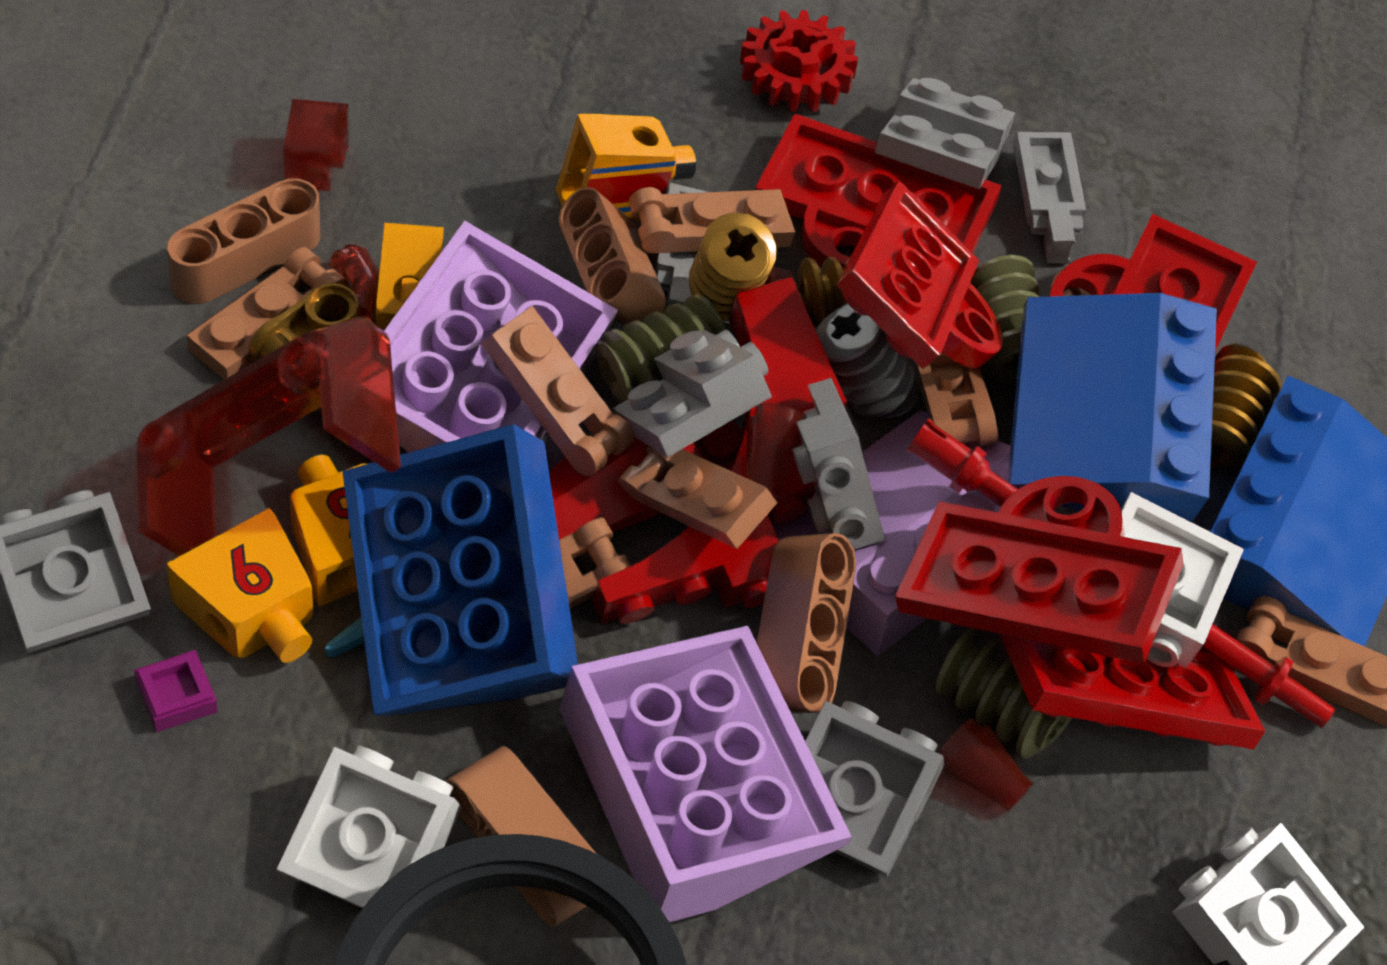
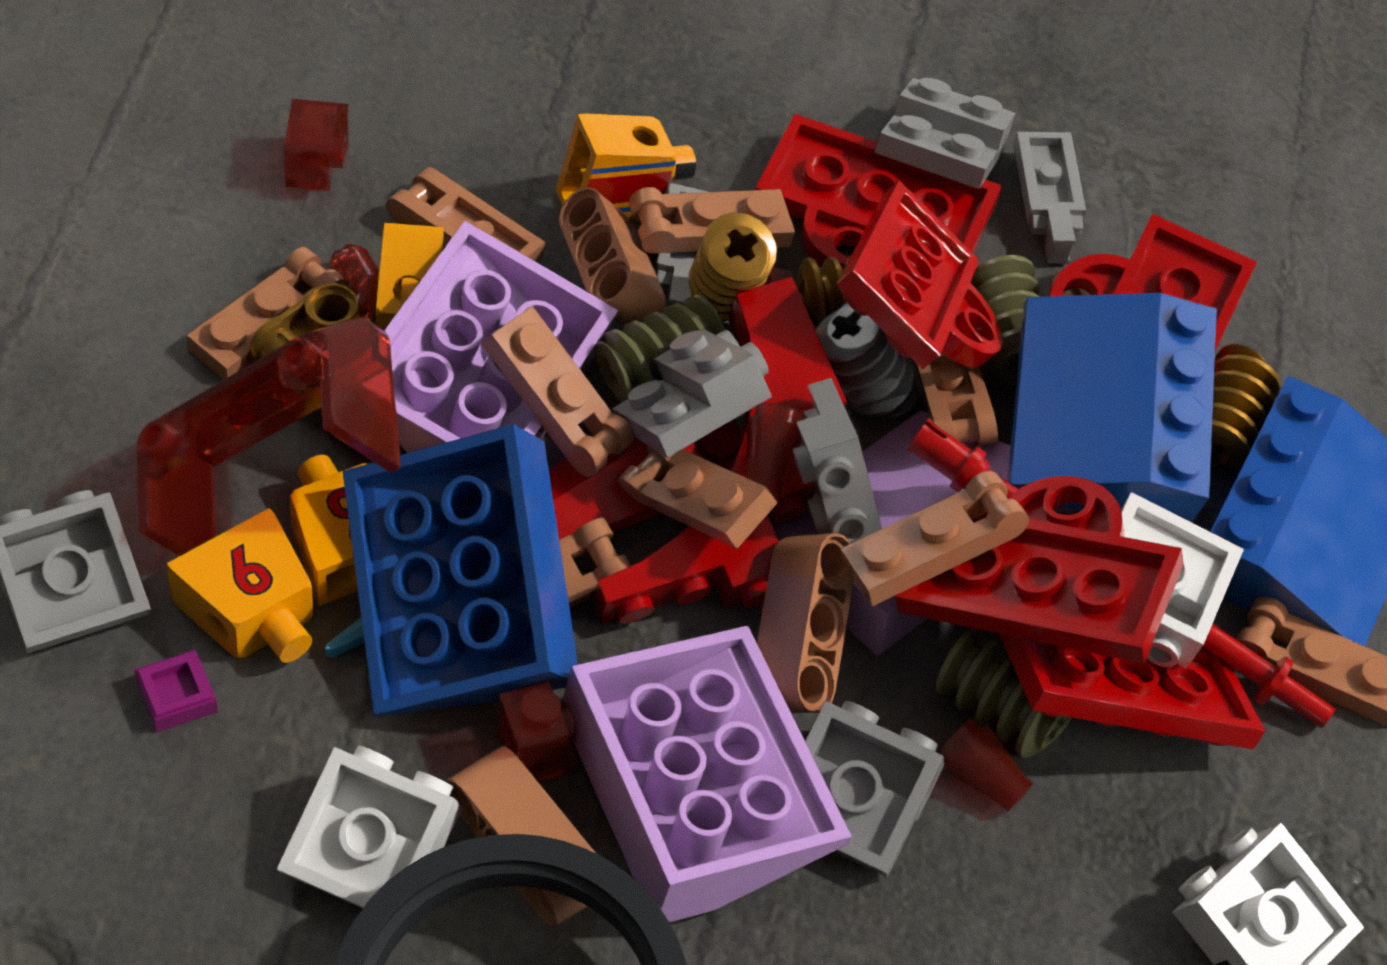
(243, 241): nougat beam -> none
(452, 207): none -> nougat plate
(538, 730): none -> clear red brick
(798, 60): red gear -> none
(935, 539): none -> nougat plate

